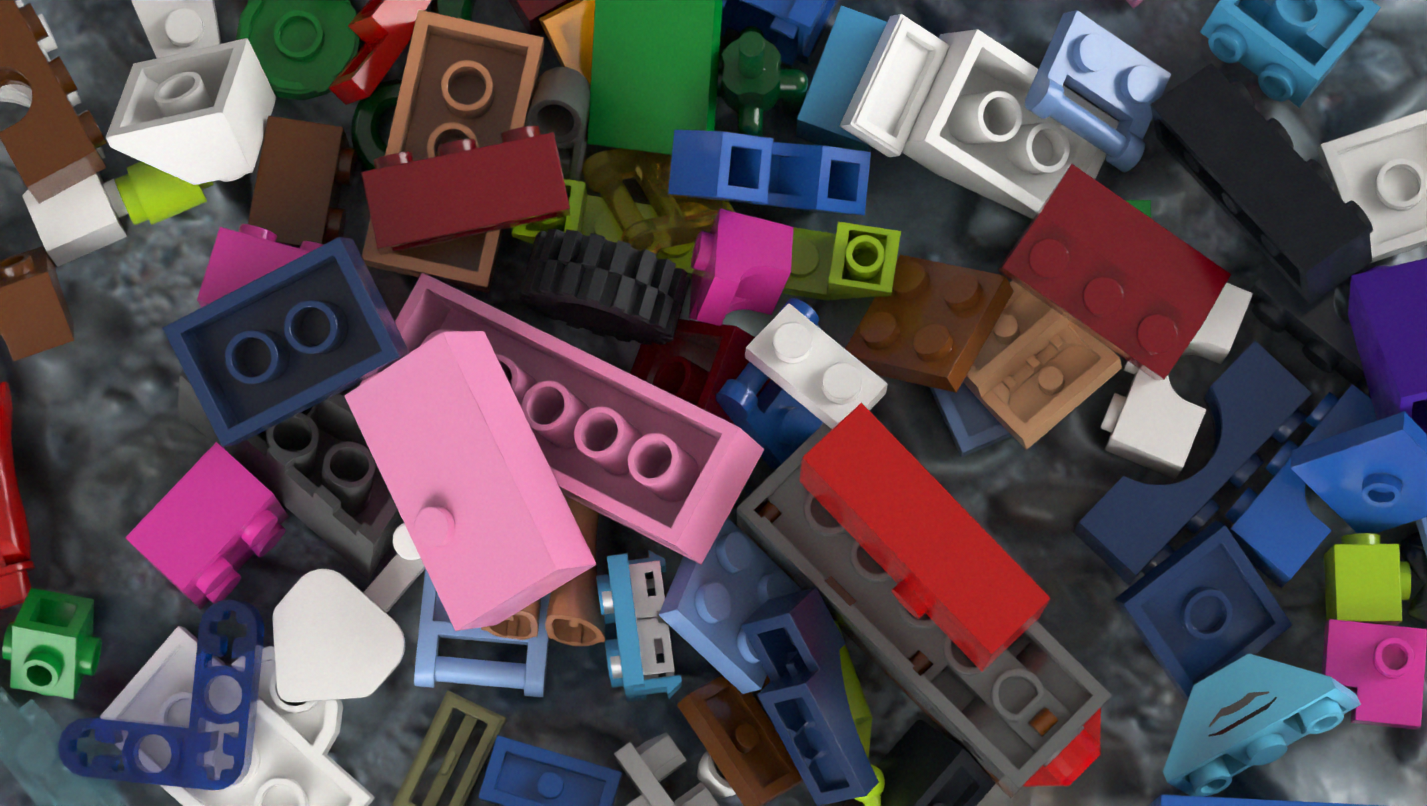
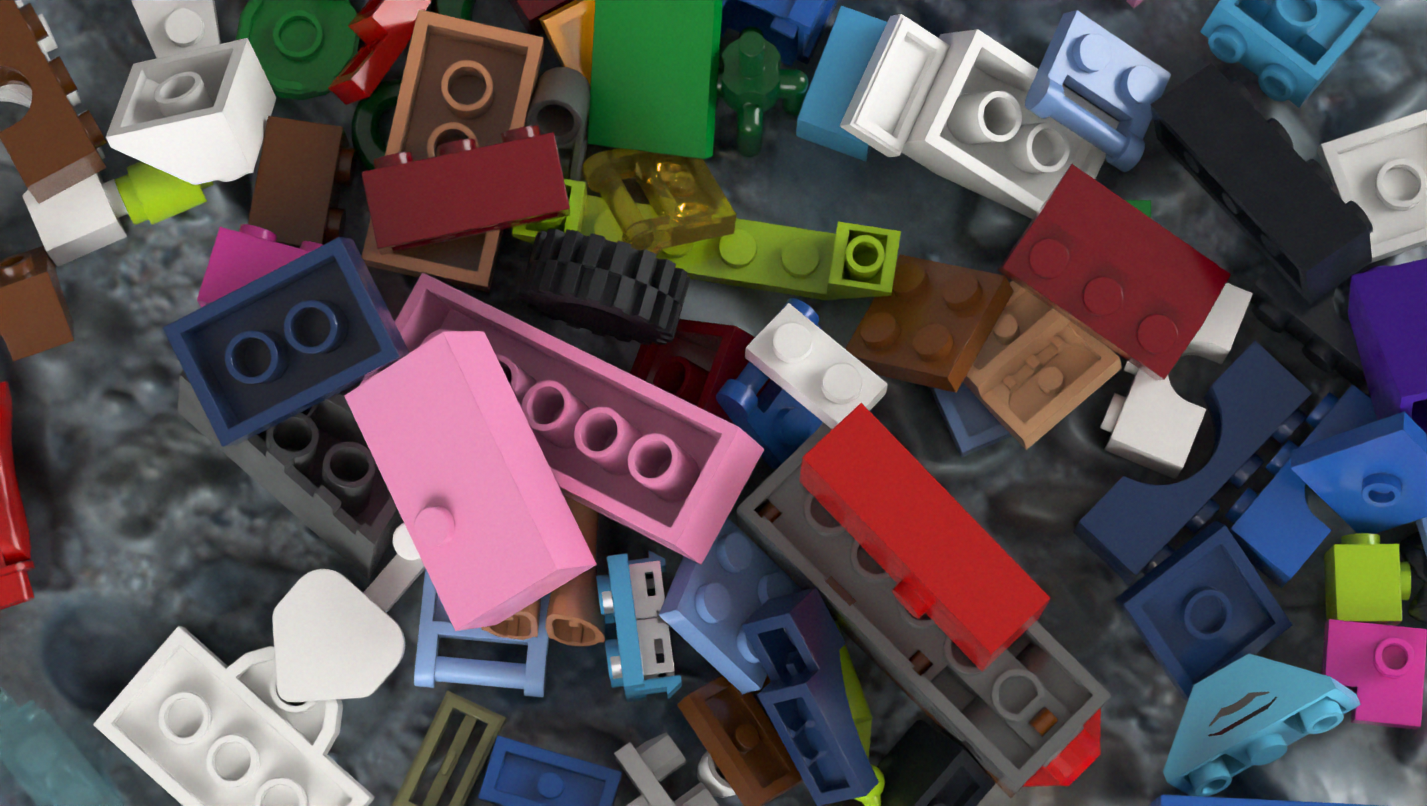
(52, 644): green brick -> none
(192, 741): clear blue beam -> none
(210, 527): dark pink brick -> none
(739, 266): dark pink brick -> none
(768, 172): blue arch -> none

